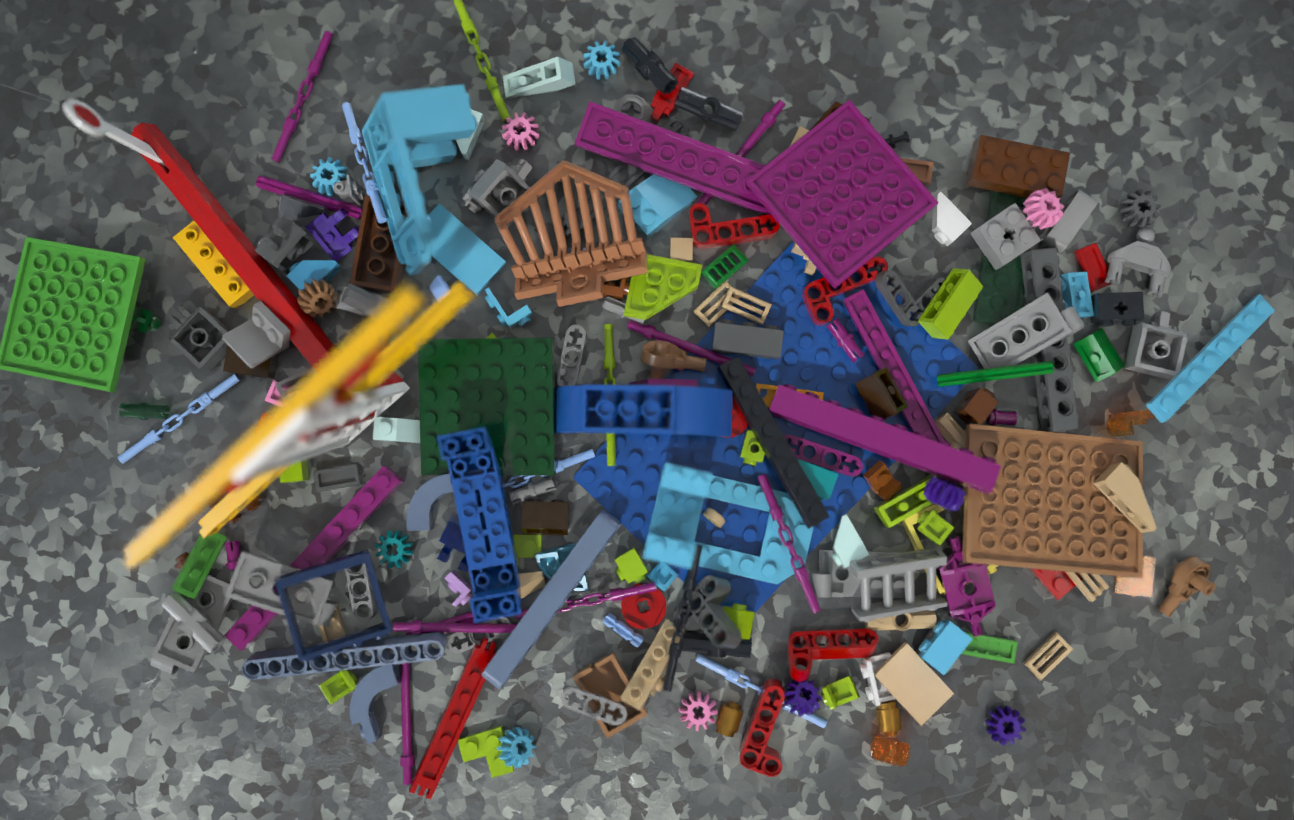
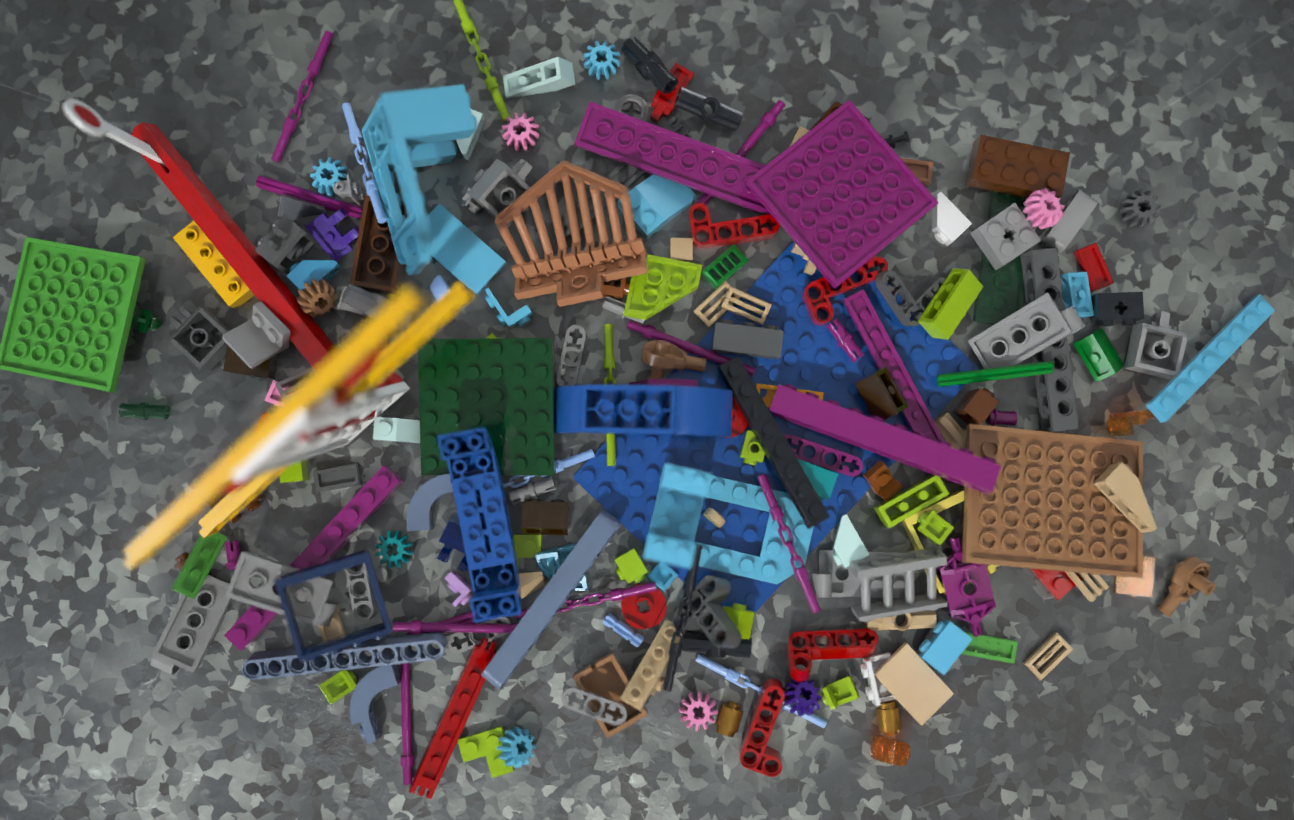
(154, 435): light blue piece -> none
(193, 622): light grey piece -> none
(944, 493): dark purple gear -> none
(997, 729): dark purple gear -> none
(1142, 258): light grey connector -> none

